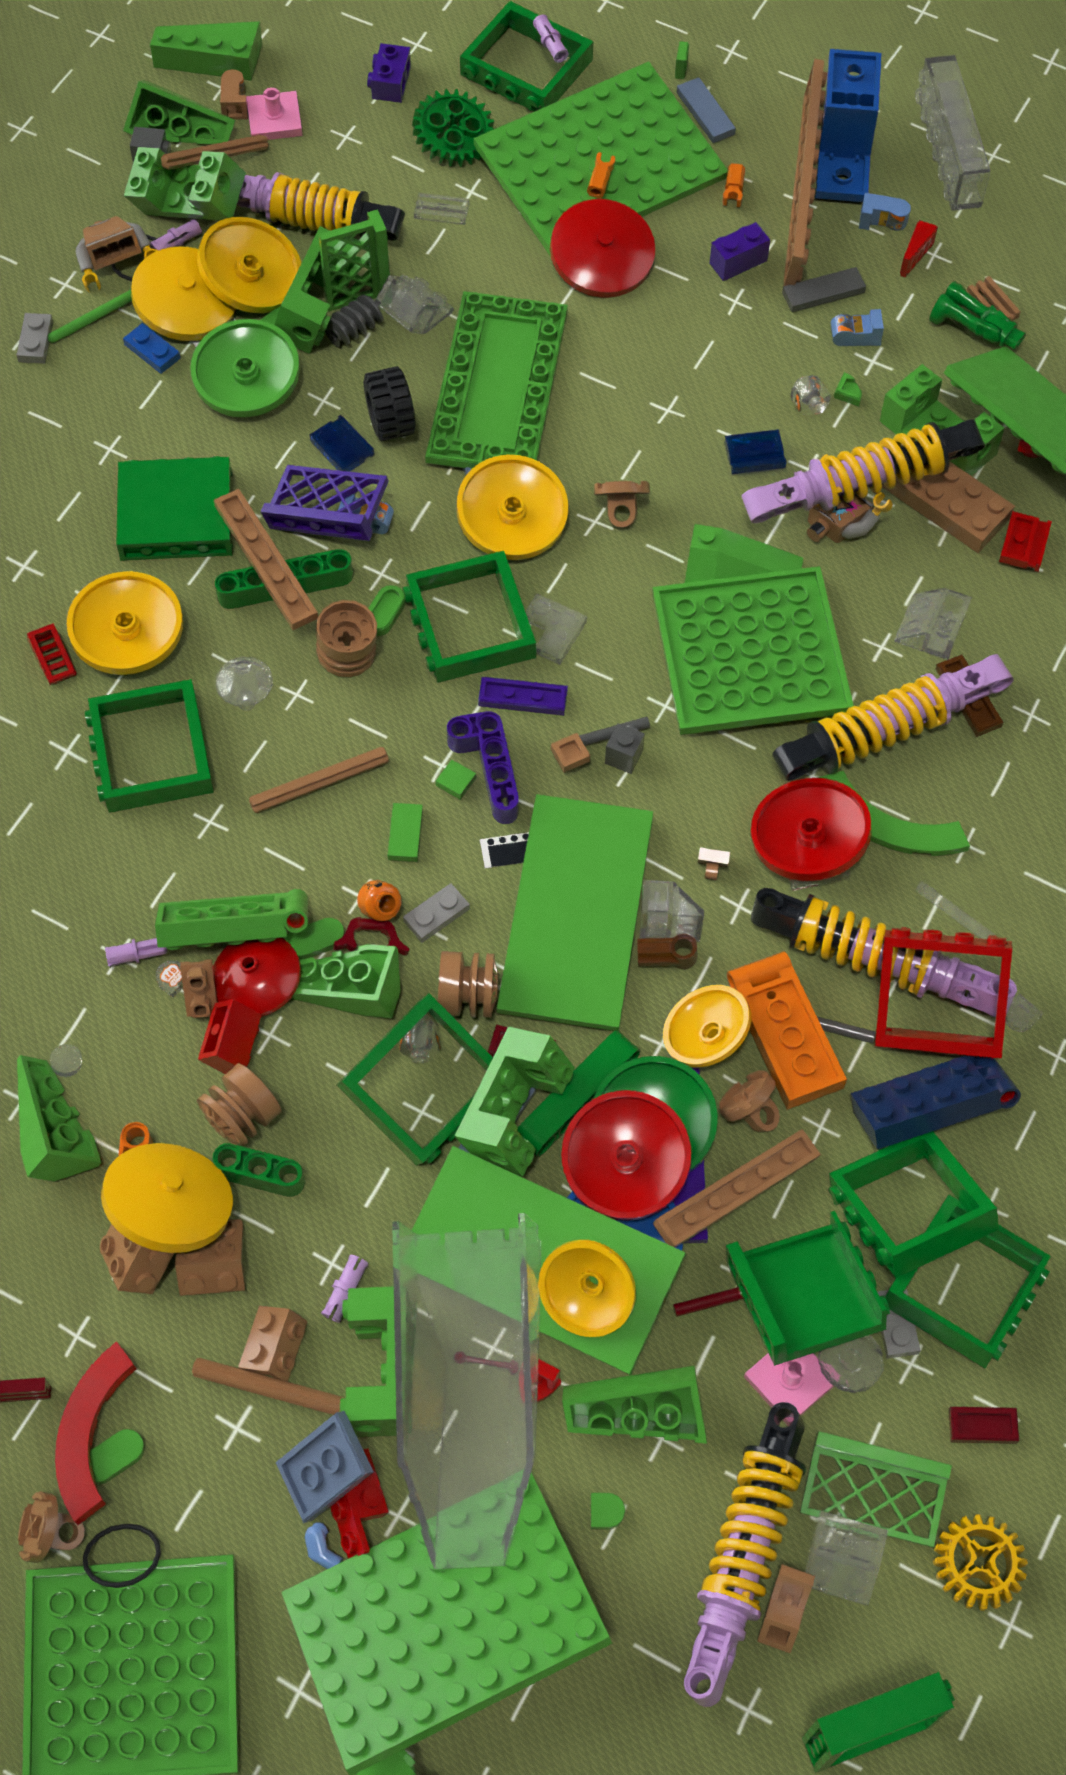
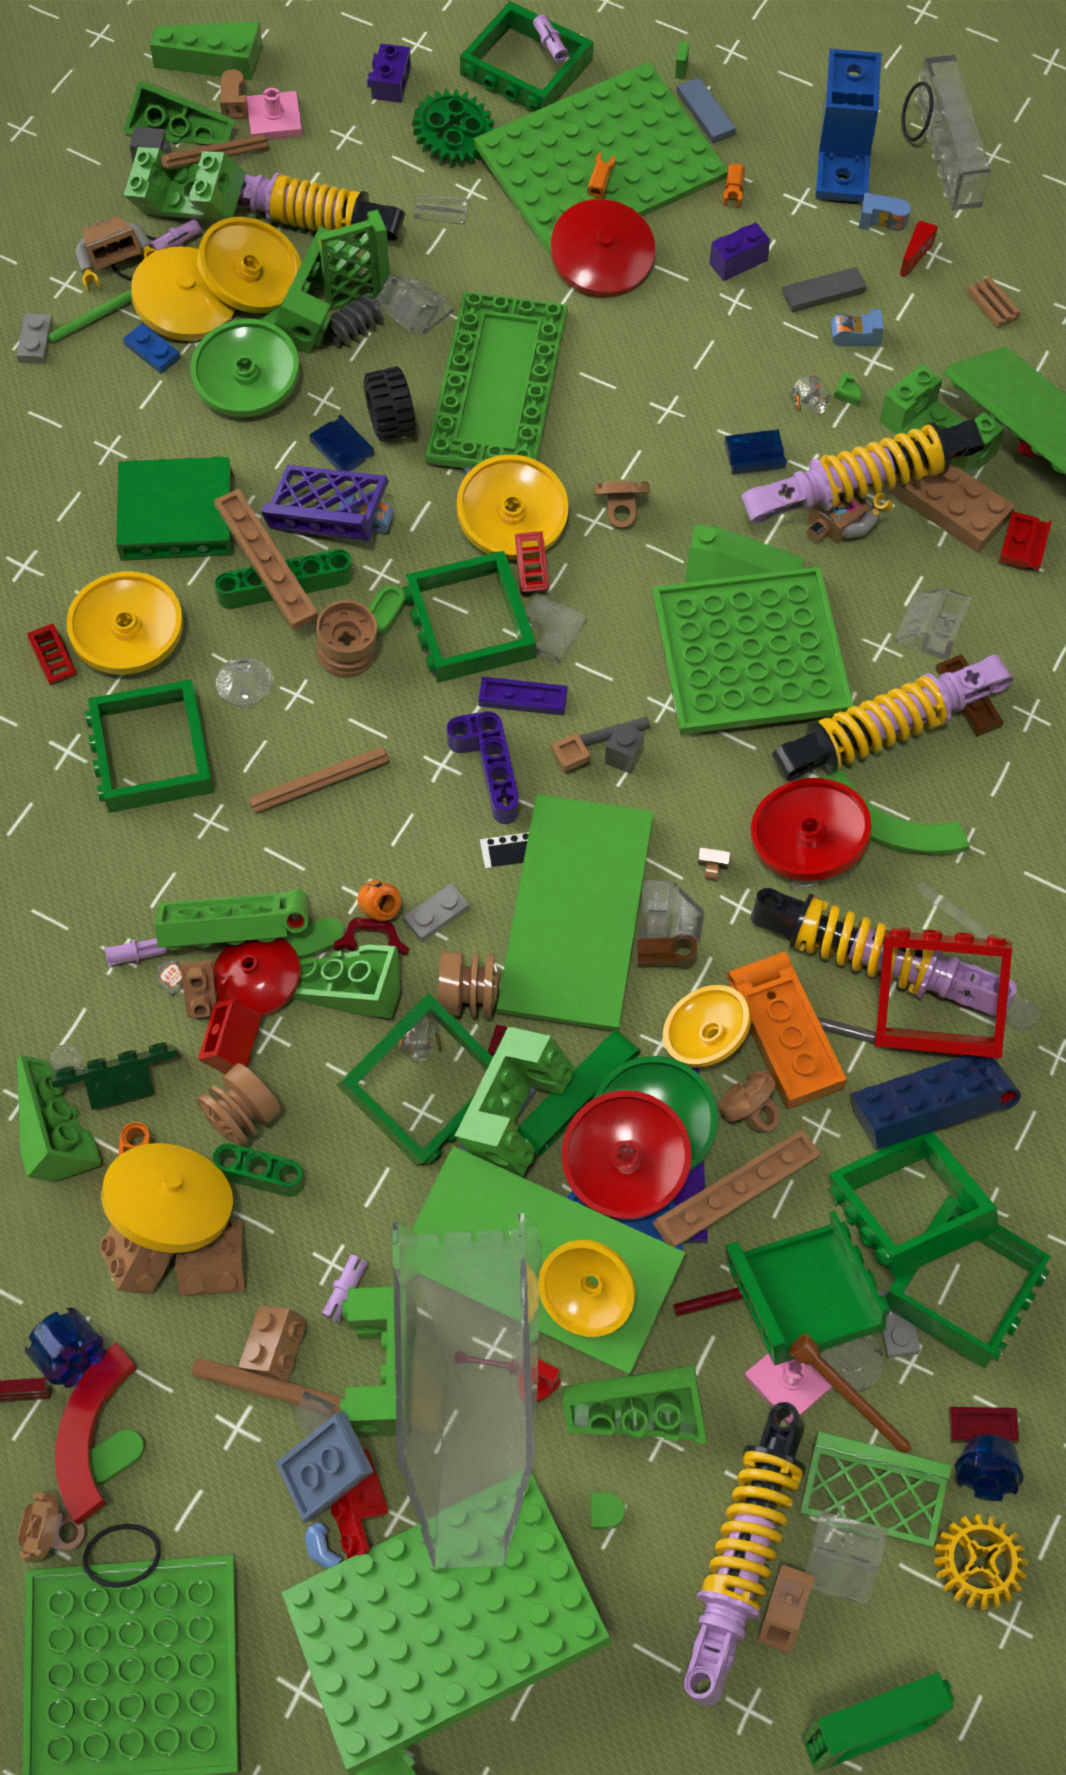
(65, 1347): none -> clear blue brick
(115, 1079): none -> dark green bracket
(313, 1411): none -> clear tile
(405, 832): bright green tile -> none
(455, 779): bright green tile -> none
(534, 585): none -> red slope
(805, 175): medium nougat plate -> none
(805, 1351): none -> dark orange piece
(905, 107): none -> black piece
(990, 1467): none -> clear blue cone
(992, 324): green piece -> none

